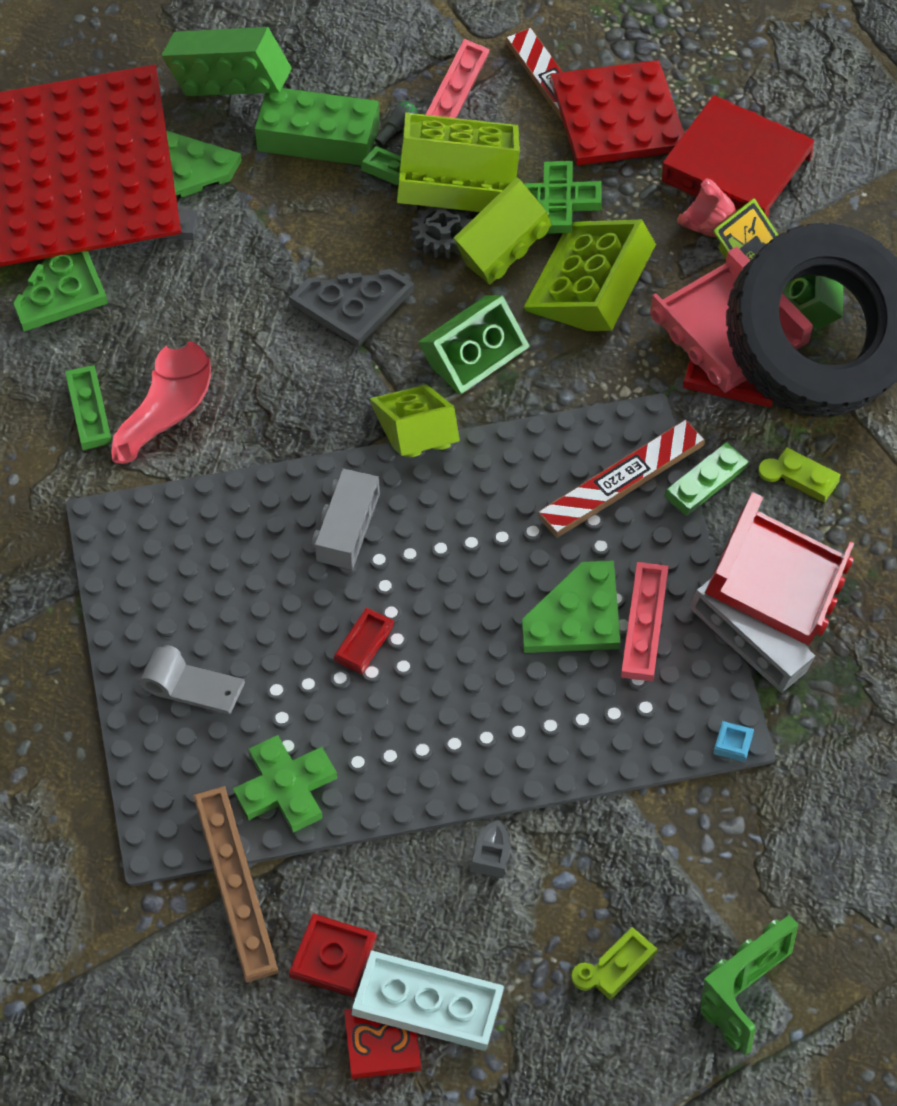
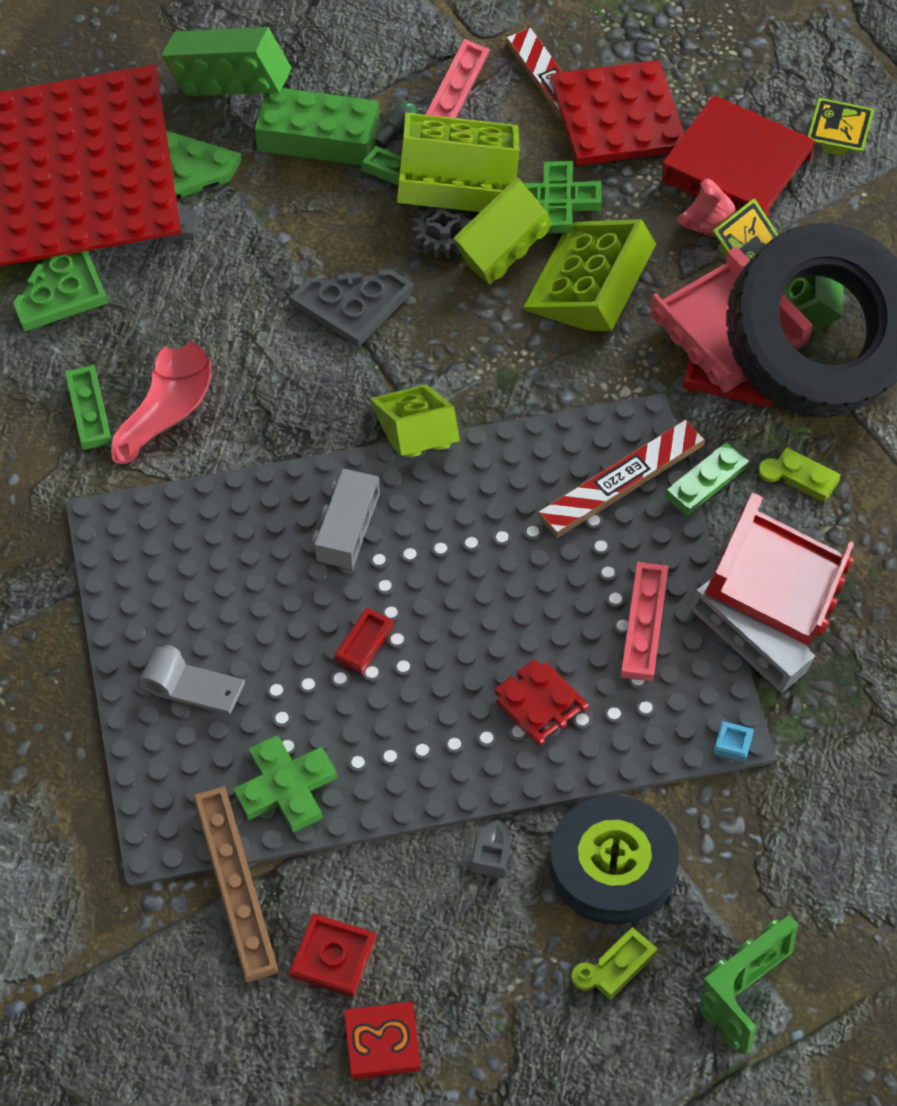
(428, 1000): light aqua plate -> none
(474, 343): bright green slope -> none
(538, 700): none -> red plate
(576, 613): bright green plate -> none
(644, 863): none -> black wheel
(840, 126): none -> piece

